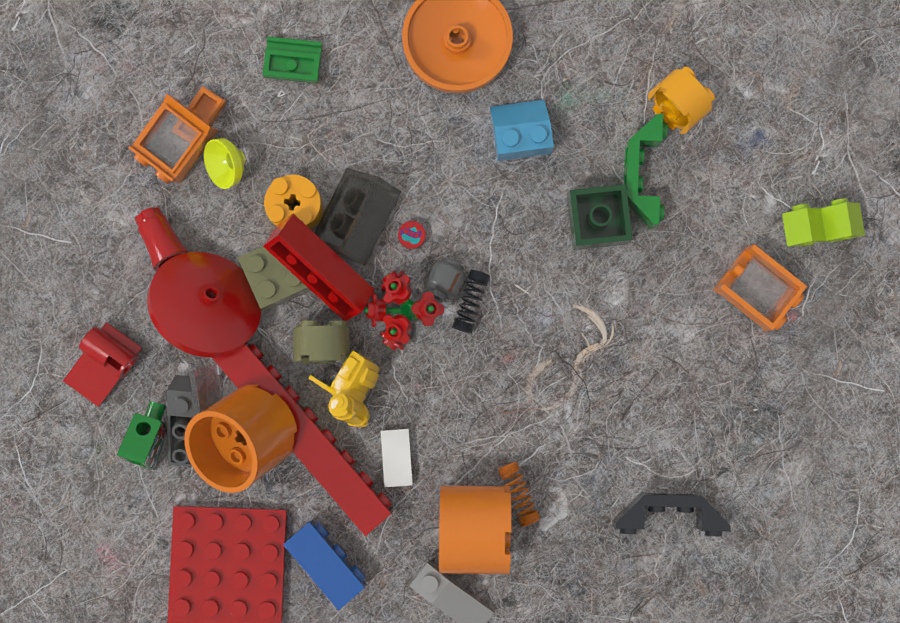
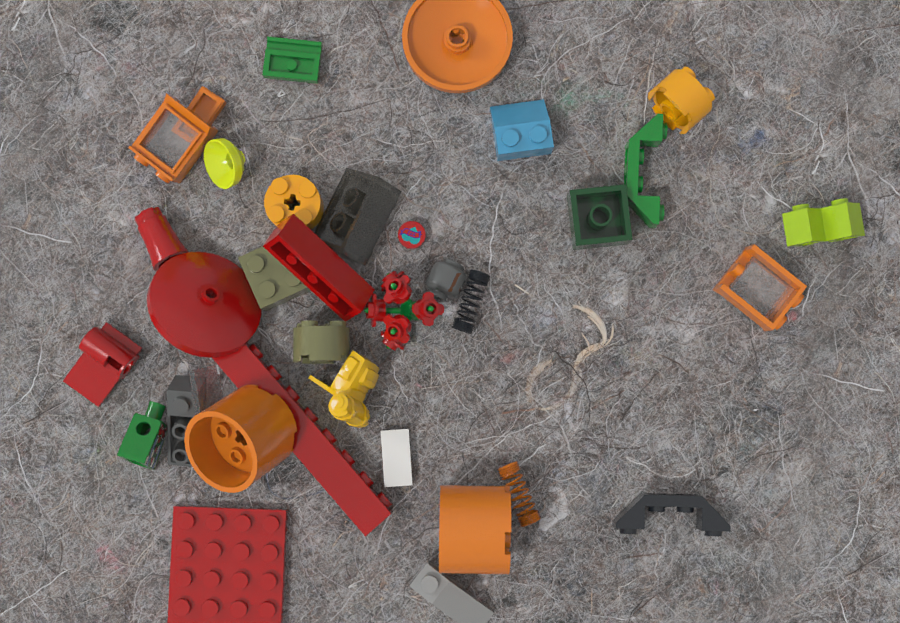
(326, 564): blue brick -> none

